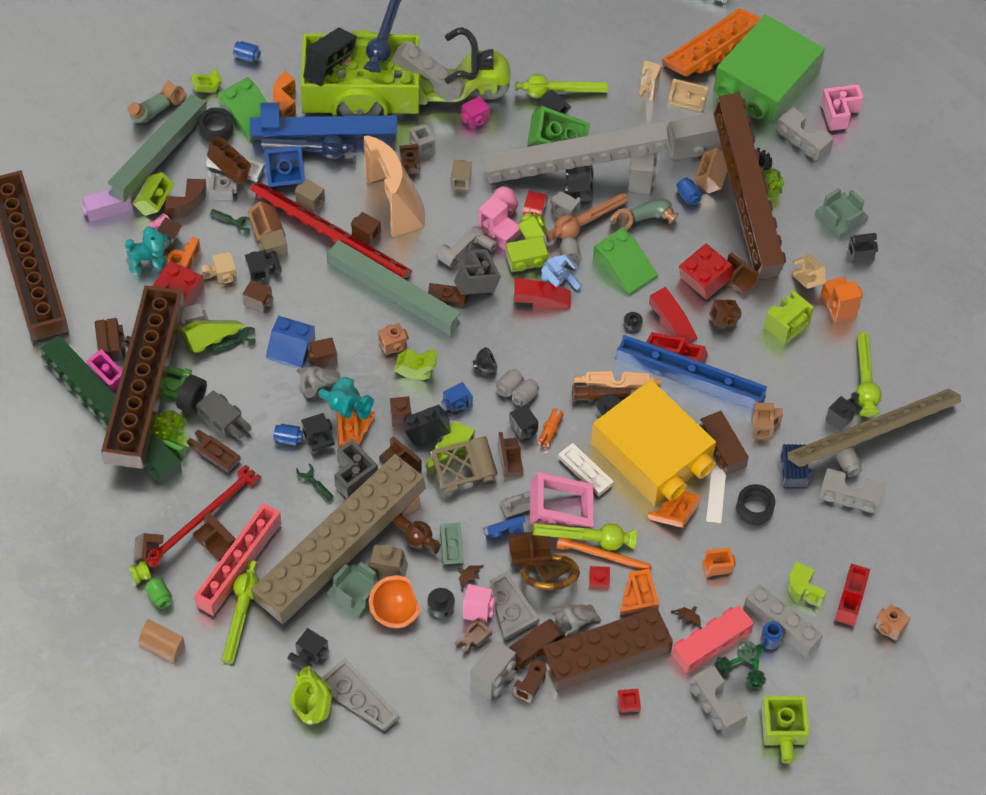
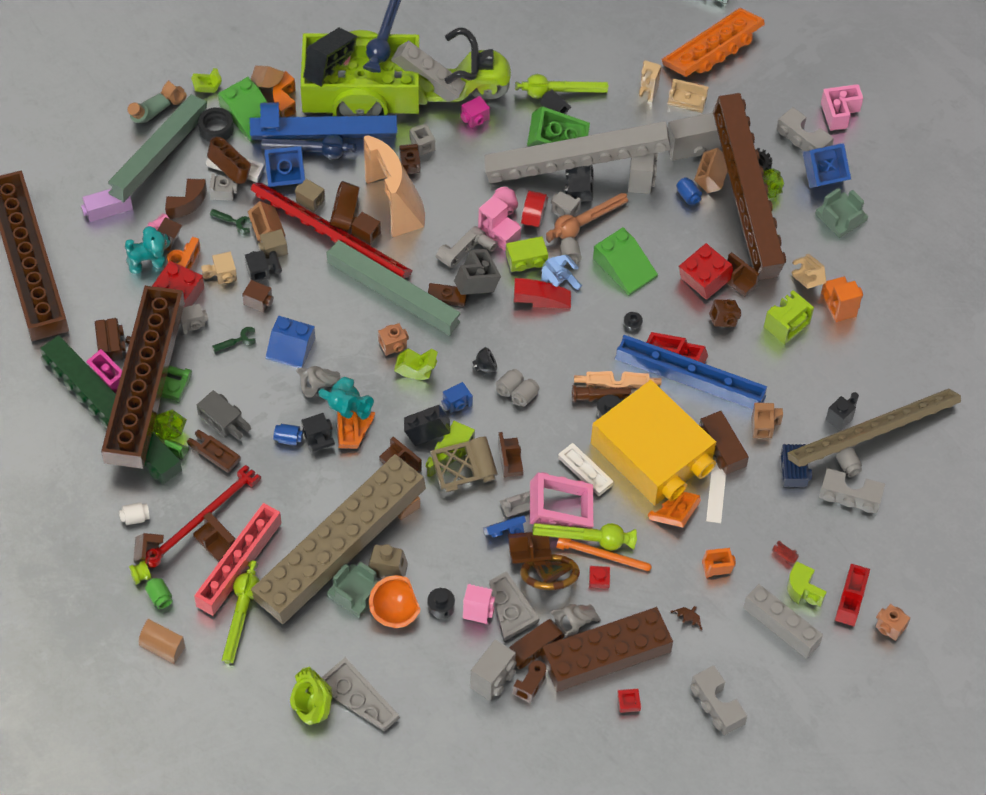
(134, 513): none -> white brick
(153, 193): lime brick -> none
(191, 393): black tyre -> none
(206, 332): lime slope -> none
(246, 51): blue brick -> none
(266, 76): none -> medium nougat brick
(305, 477): dark green piece -> none
(309, 647): black brick -> none
(323, 352): reddish brown brick -> none
(344, 205): none -> reddish brown beam
(356, 468): dark grey brick -> none
(399, 408): reddish brown brick -> none
(417, 533): reddish brown piece -> none
(451, 543): sand green plate -> none
(461, 174): dark tan brick -> none
(468, 574): reddish brown piece -> none
(475, 634): reddish brown plate -> none
(523, 422): black brick -> none
(532, 225): lime brick -> none
(550, 427): orange pin -> none
(639, 593): orange wing -> none
(653, 209): piece -> none
(672, 315): red slope -> none
(712, 638): coral brick -> none
(750, 654): dark green plant -> none
(760, 491): black tyre -> none
(769, 68): bright green brick -> none
(771, 635): blue brick -> none
(785, 723): lime brick -> none
(786, 553): none -> clear red pin
(826, 165): none -> blue brick
(863, 247): black brick -> none
(868, 391): lime piece -> none

